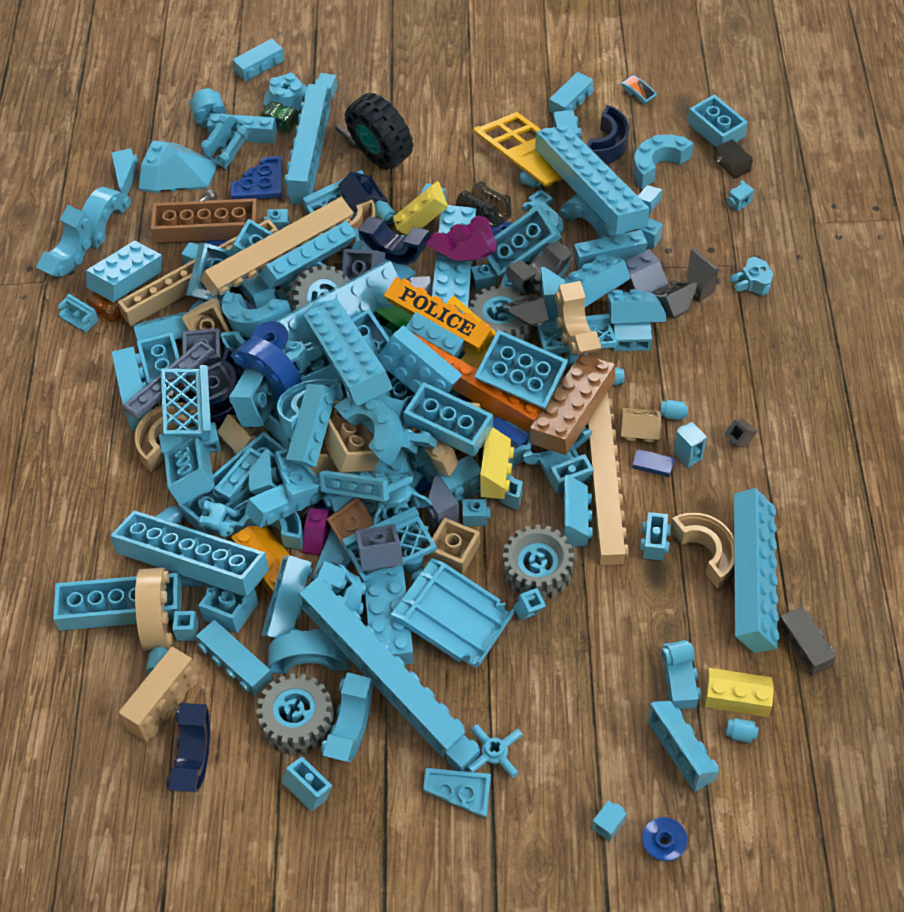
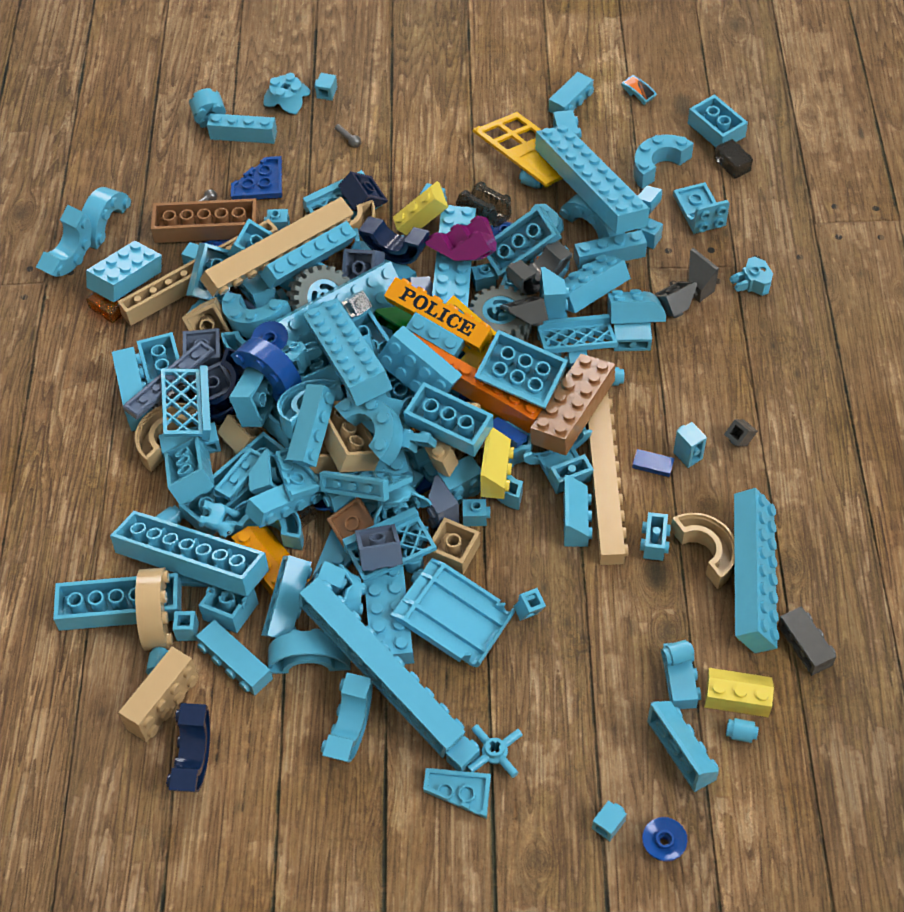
(77, 313): medium azure hinge -> none
(125, 168): medium azure slope -> none
(163, 325): medium azure slope -> none
(174, 167): medium azure wedge -> none
(221, 135): medium azure piece -> none
(258, 60): medium azure brick -> none
(285, 116): clear green brick -> none
(306, 784): medium azure brick -> none
(307, 726): light grey wheel -> none
(308, 143): medium azure brick -> none
(316, 531): magenta slope -> none
(357, 303): none -> clear smoke brick
(379, 131): black wheel -> none
(384, 212): medium azure brick -> none
(536, 546): light grey wheel -> none
(539, 197): medium azure plate -> none
(572, 320): tan brick -> none
(616, 143): dark blue brick -> none
(640, 424): tan slope -> none
(645, 273): sand blue slope -> none
(674, 410): medium azure brick -> none
(701, 208): none -> medium azure bracket
(740, 196): medium azure brick -> none

